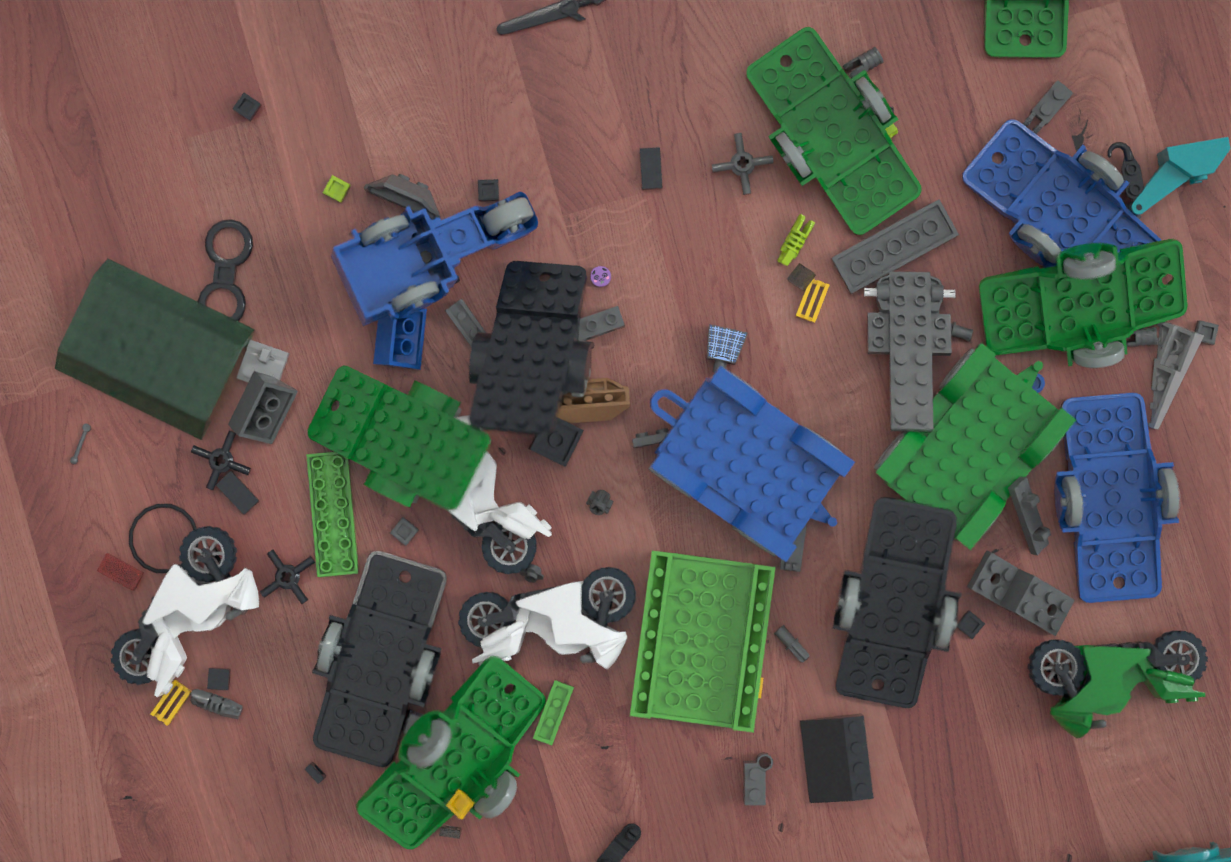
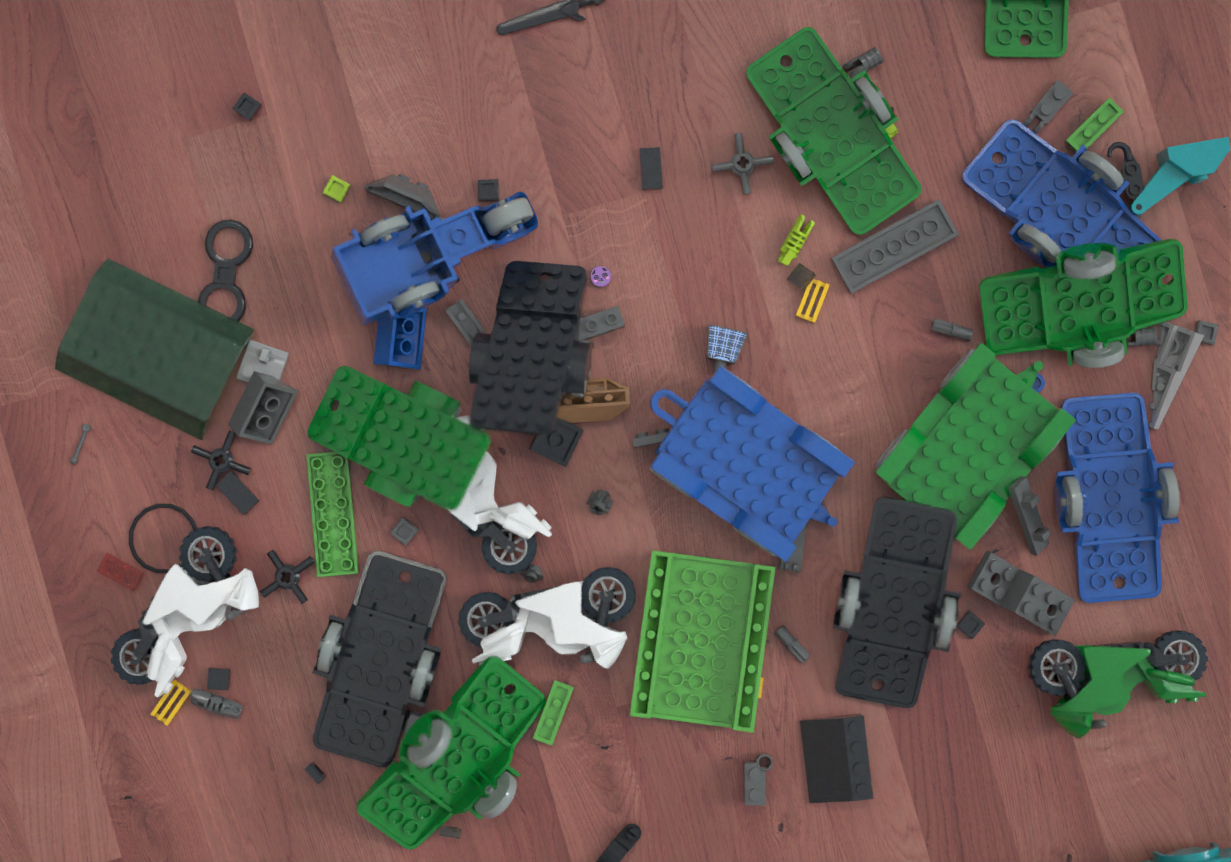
(460, 804): yellow tile -> none
(910, 333): dark grey piece -> none
(1094, 125): none -> bright green plate

